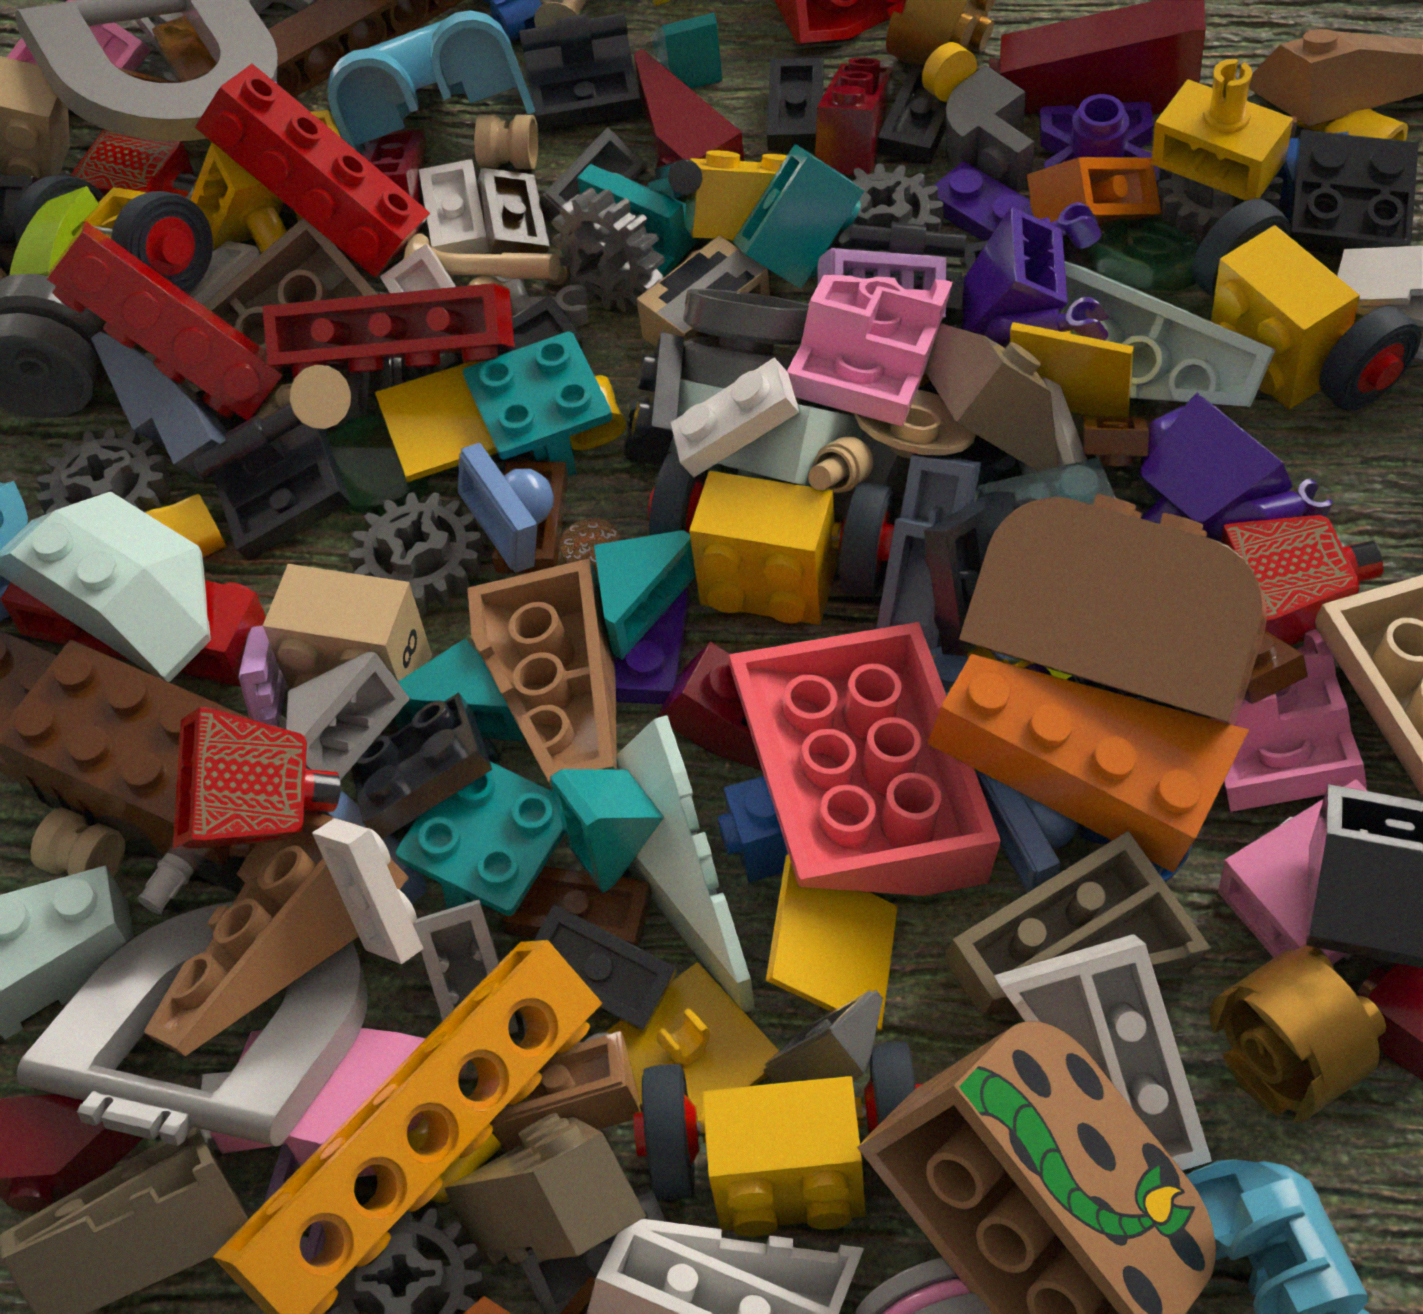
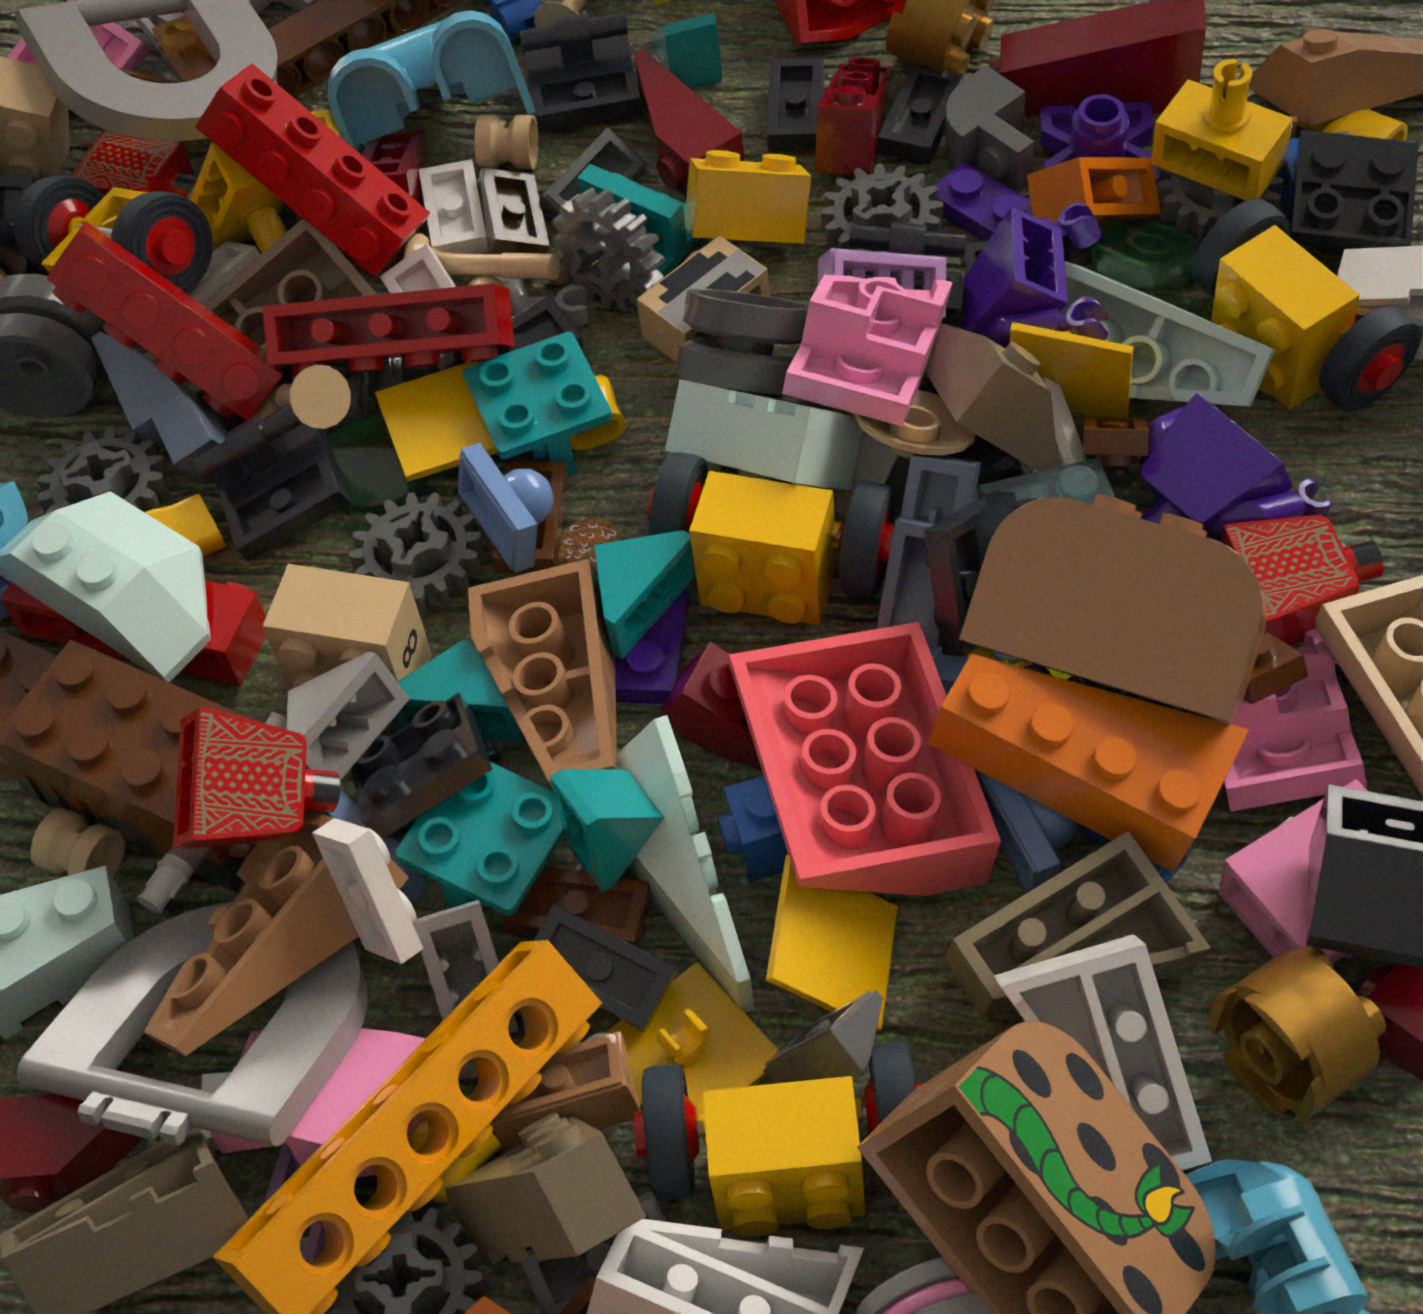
(52, 232): lime slope -> none
(262, 670): lavender tile -> none
(652, 414): black hinge -> none
(676, 178): black axle -> none
(734, 417): white plate -> none
(799, 217): teal brick -> none
(841, 465): tan cylinder -> none
(947, 69): yellow tile -> none

